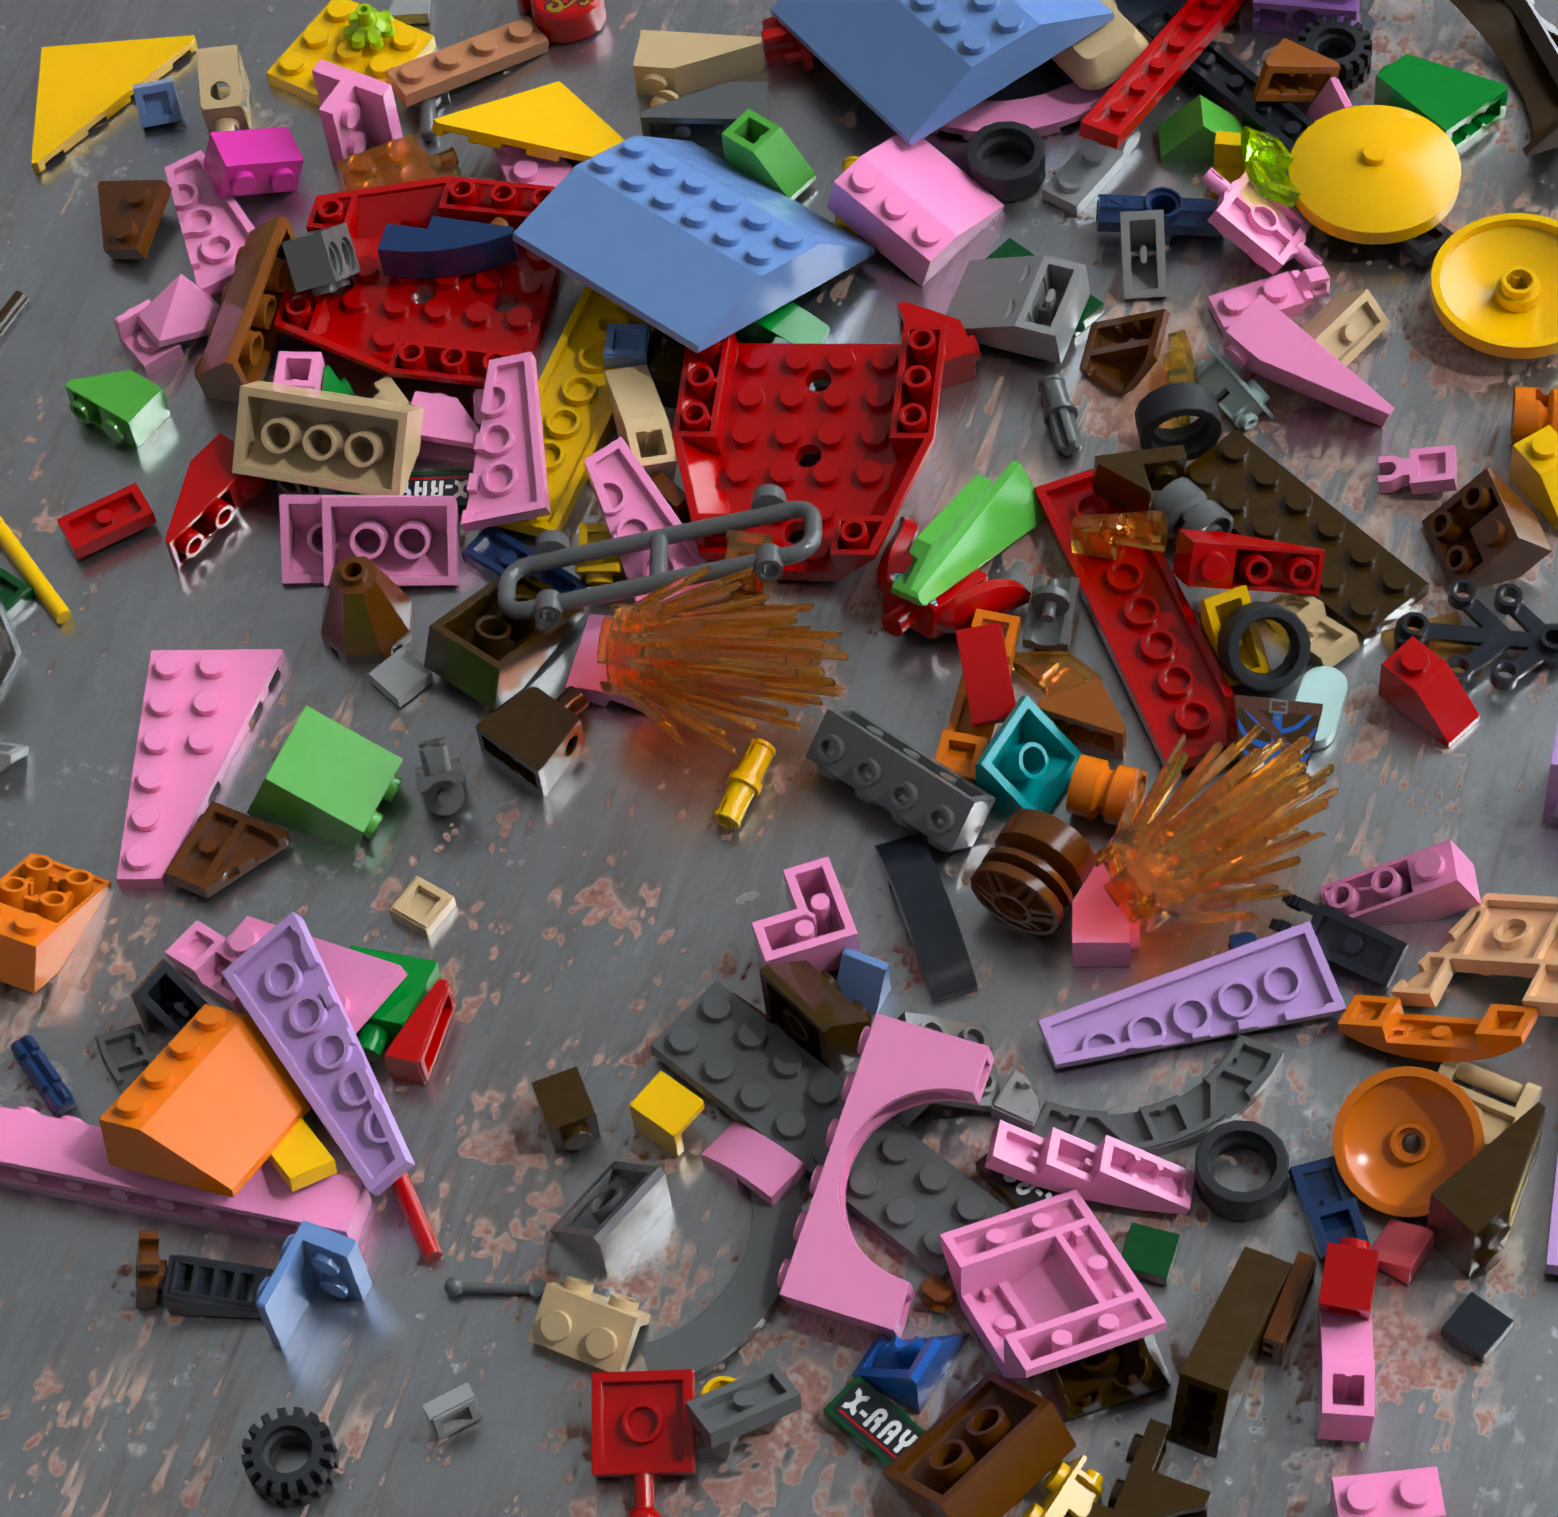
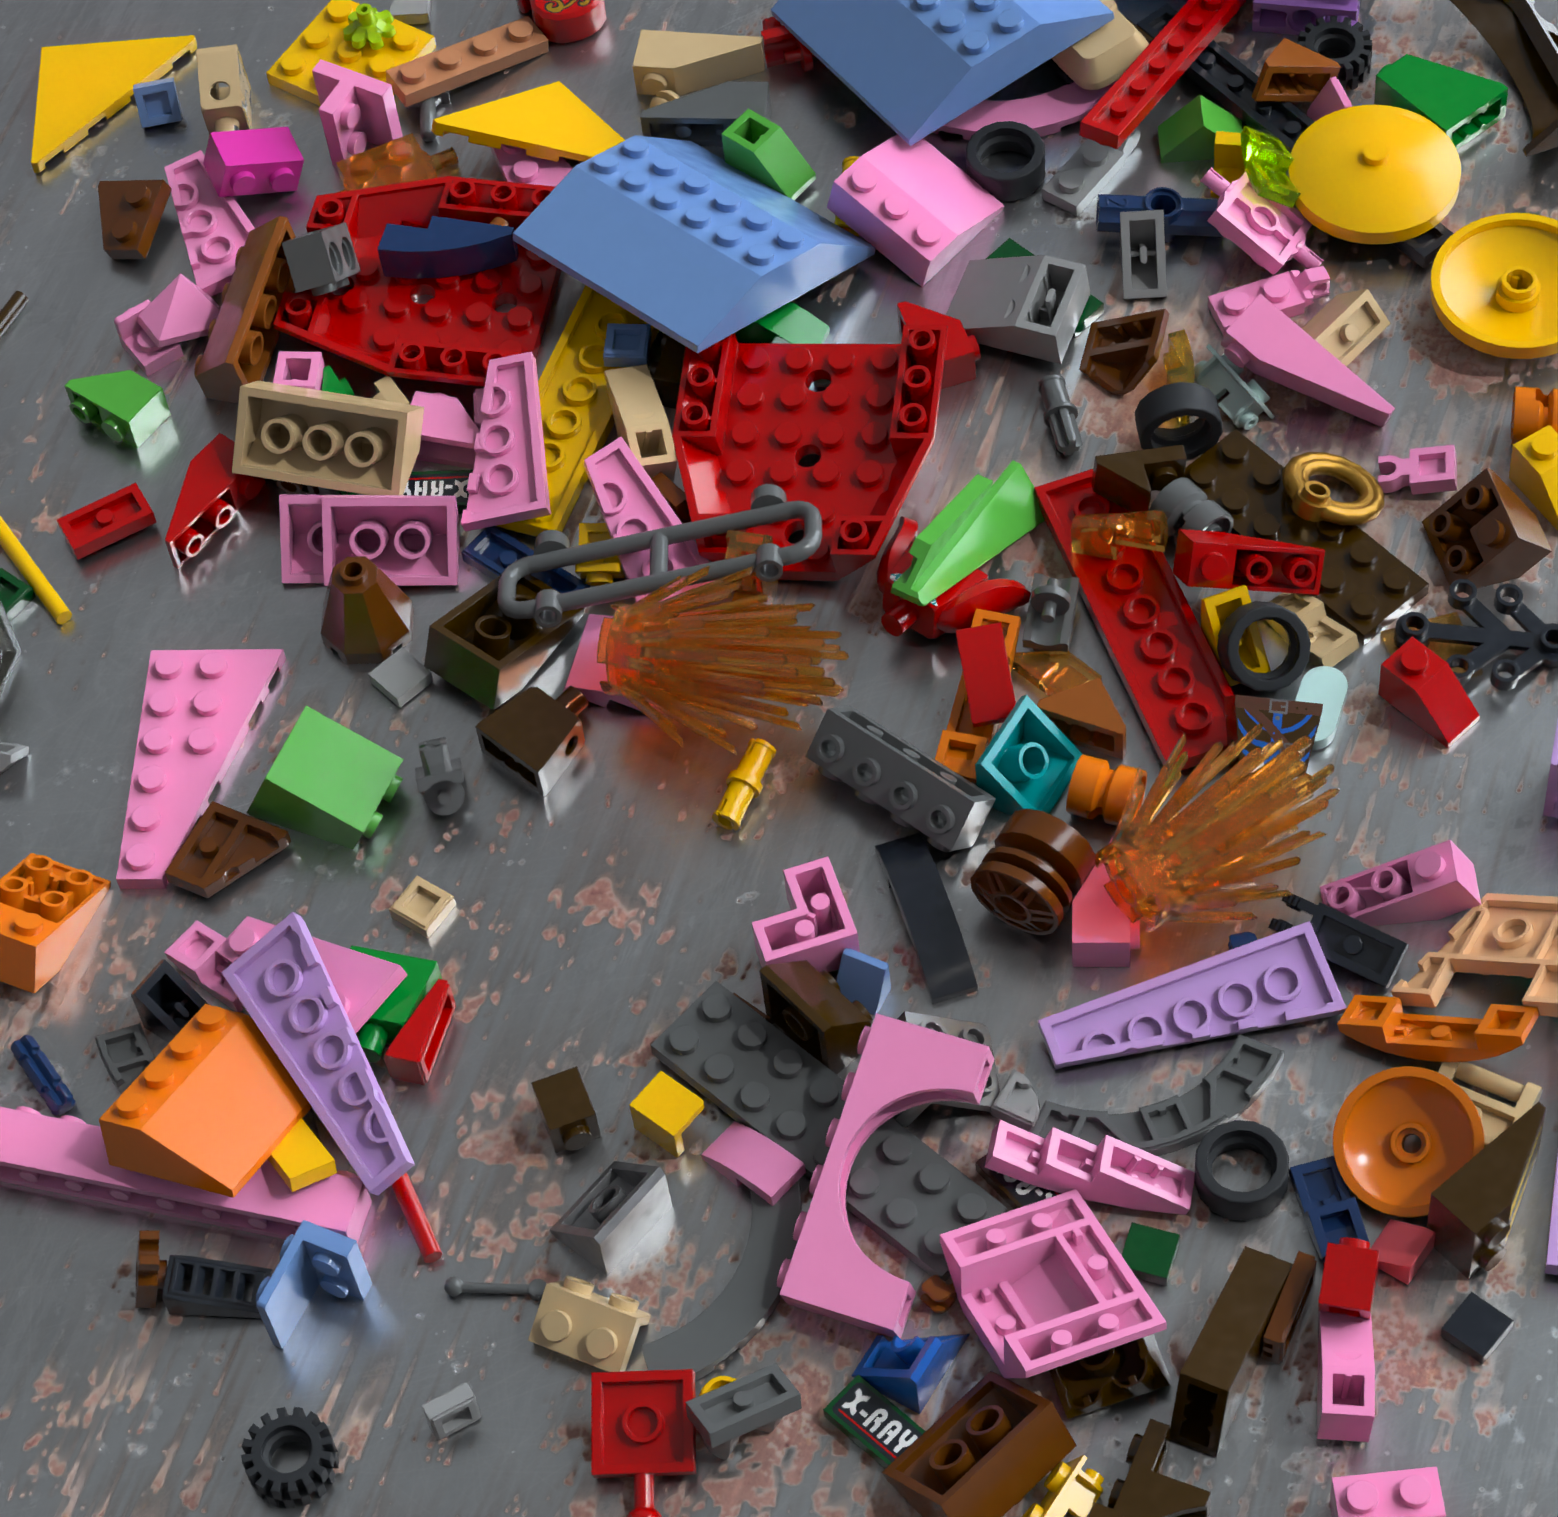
(1313, 498): none -> pearl gold piece

